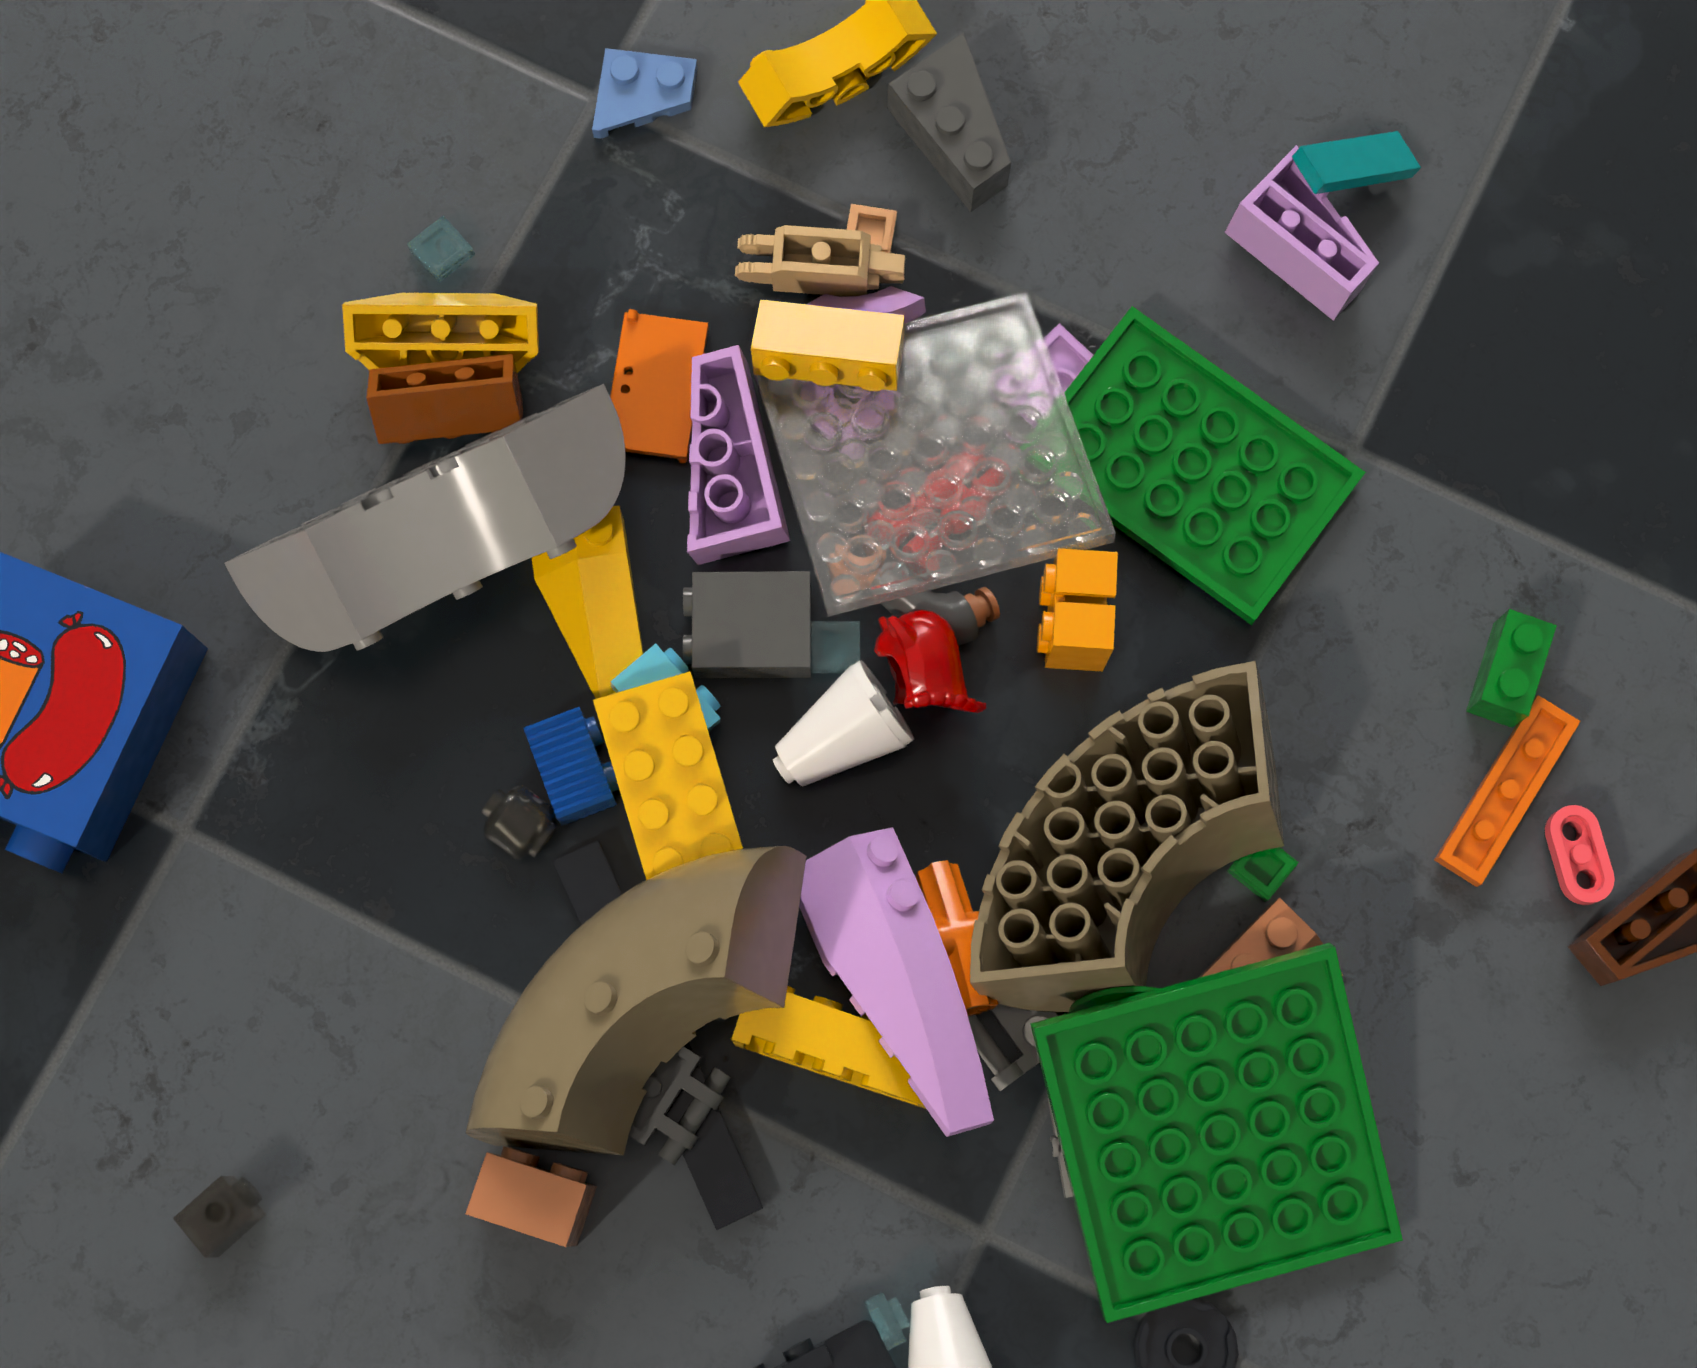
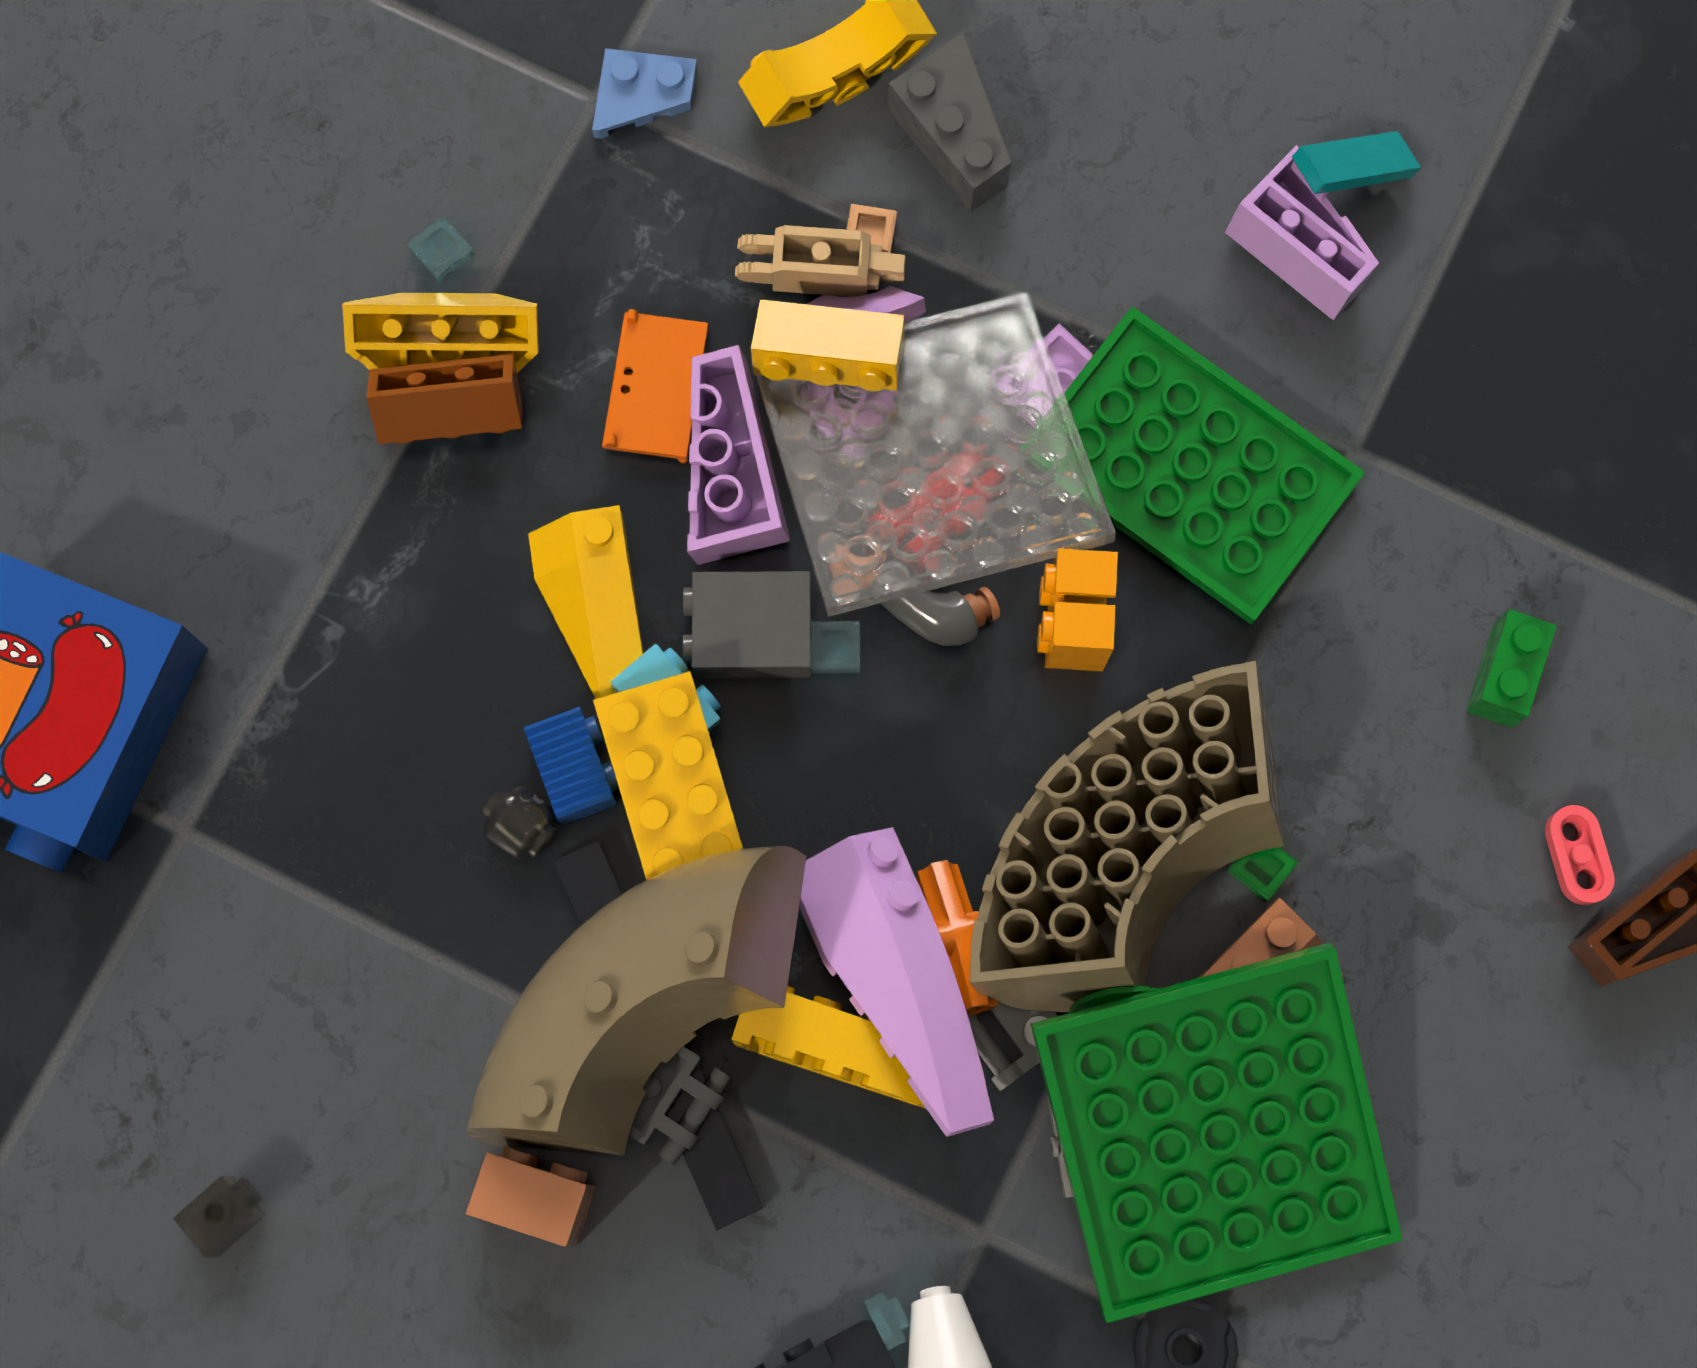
(439, 527): light grey brick -> none
(842, 729): white cone -> none
(924, 662): red hair -> none
(1507, 791): orange plate -> none

